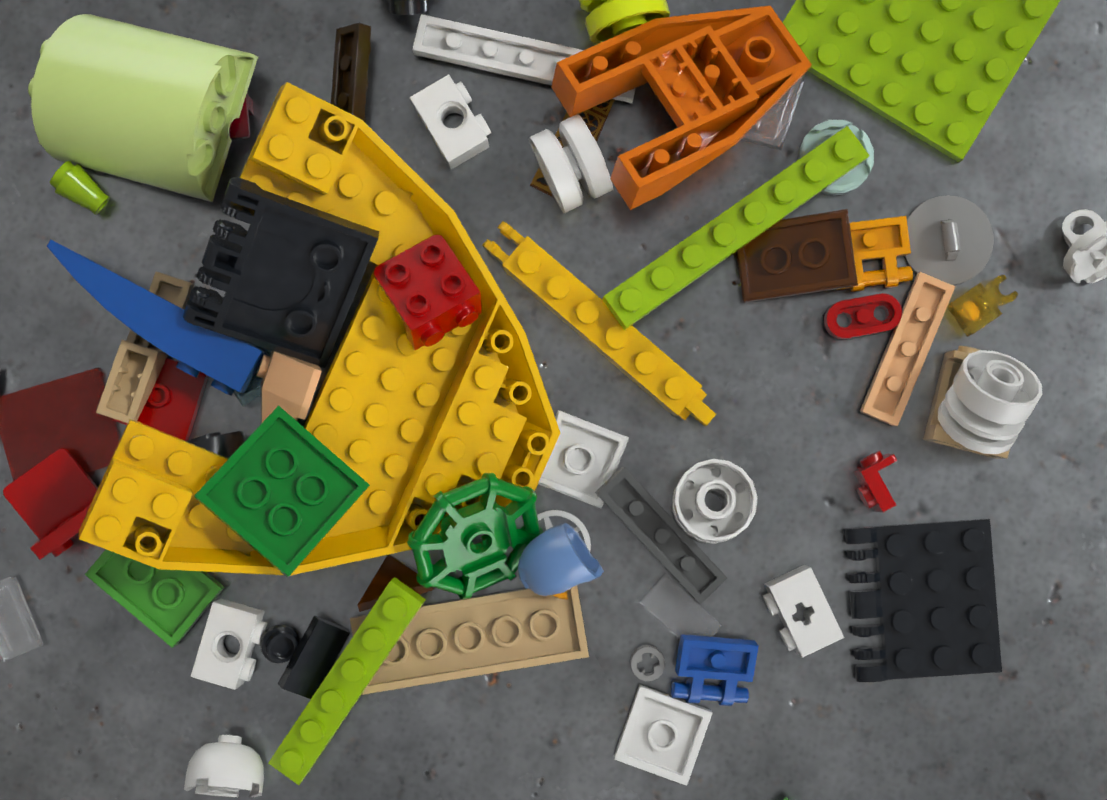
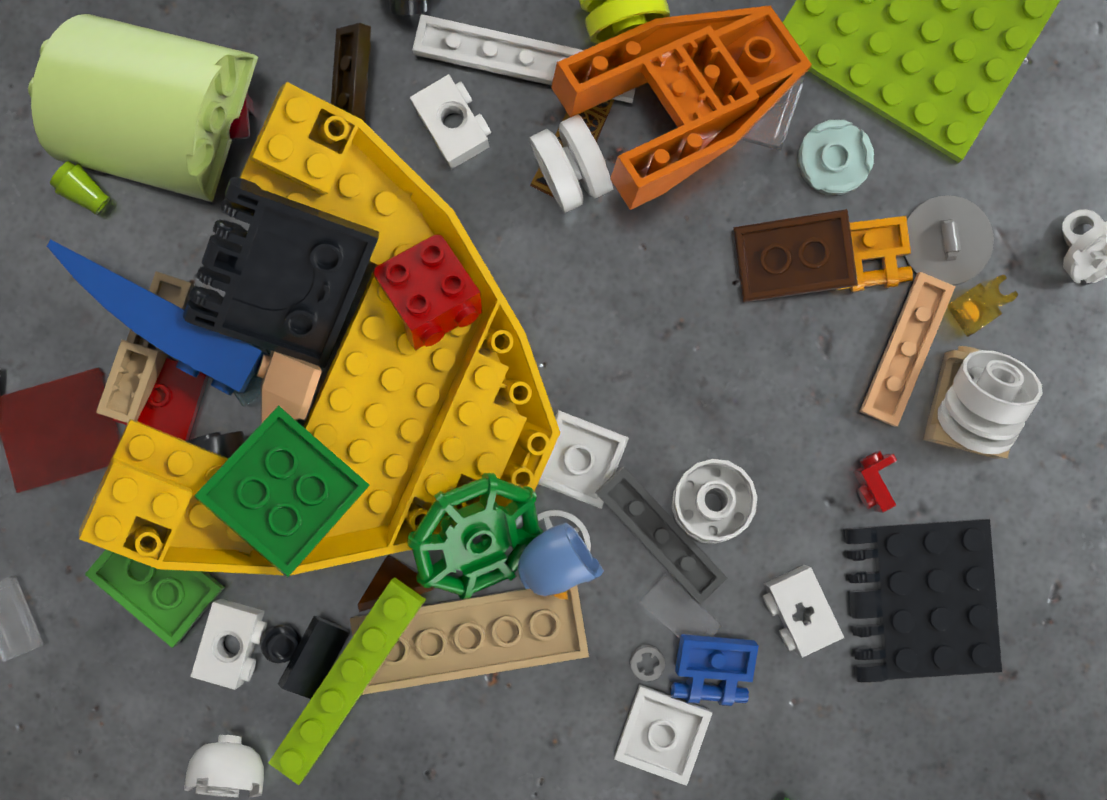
(52, 501): red bracket -> none
(597, 326): yellow hinge -> none
(735, 228): lime plate -> none
(861, 316): red plate -> none

